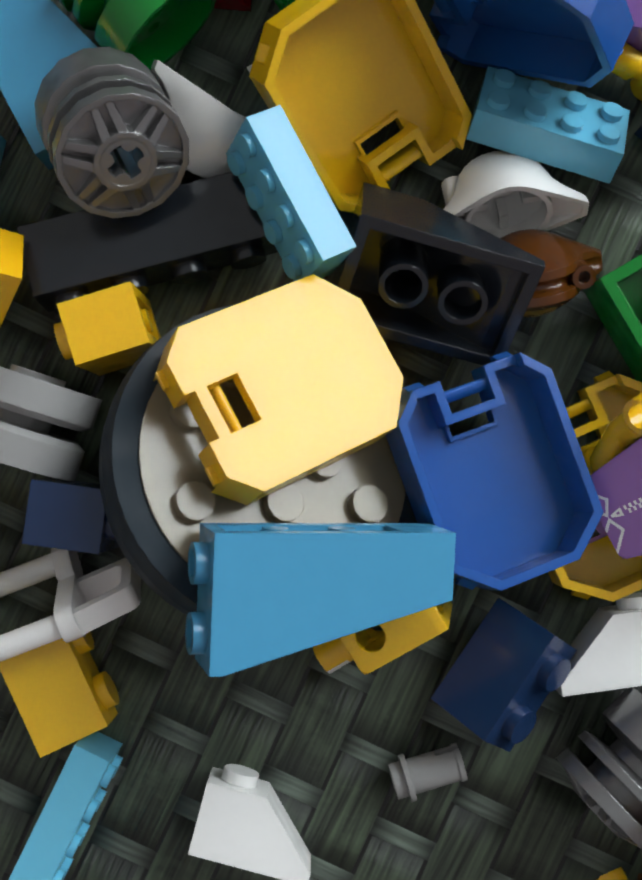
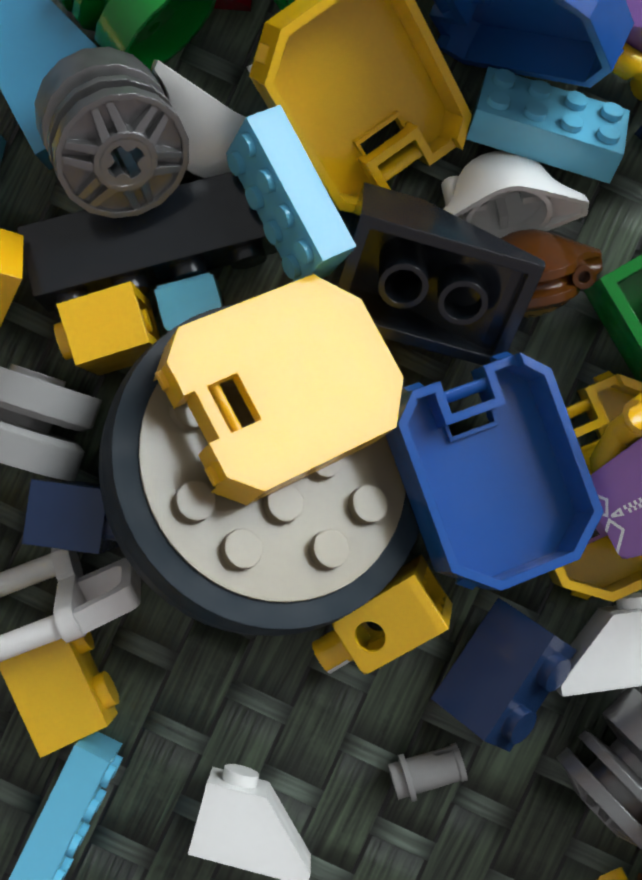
(187, 298): none -> medium azure slope
(305, 584): dark azure slope -> none

